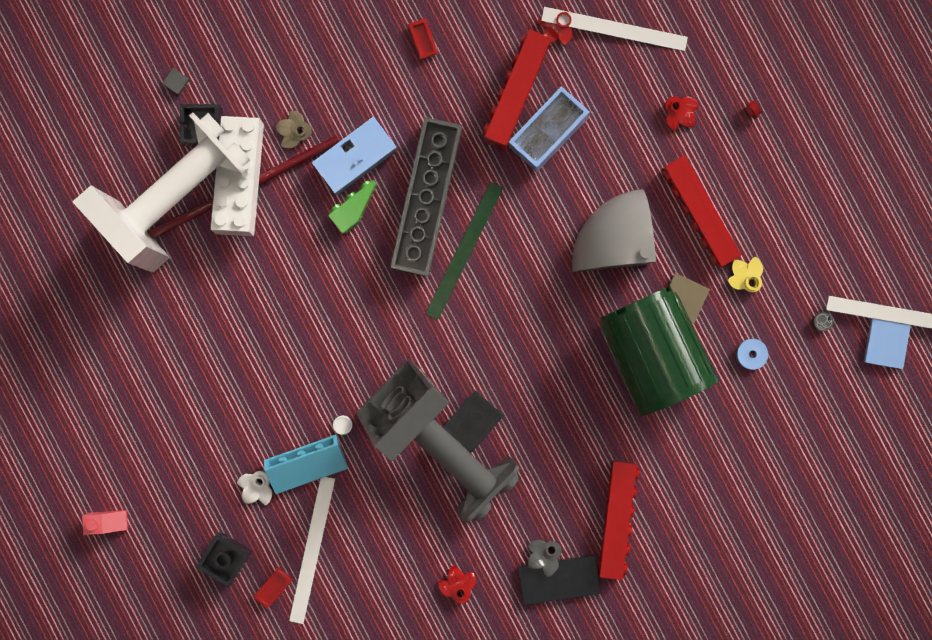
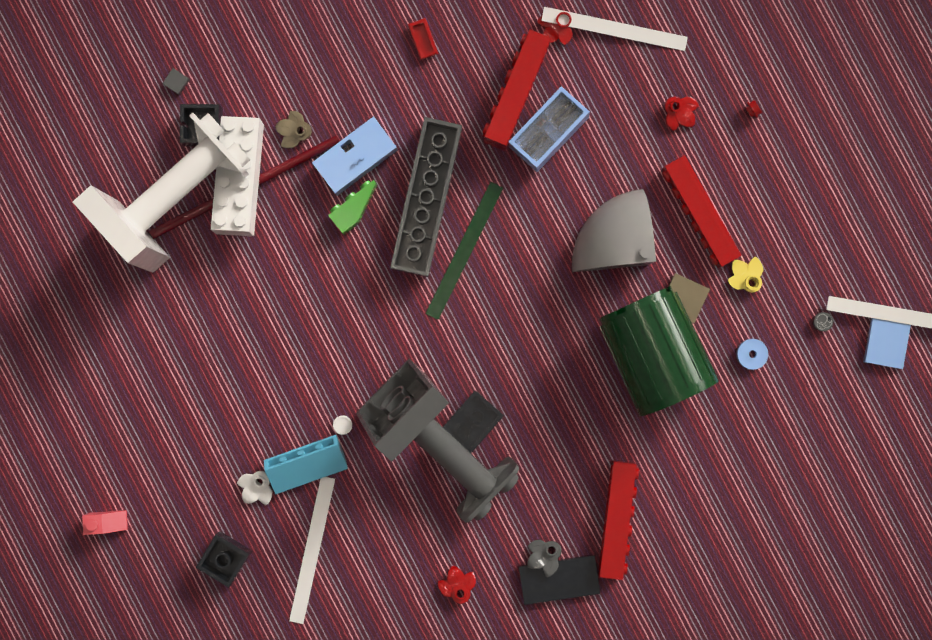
(273, 588): red tile -> none

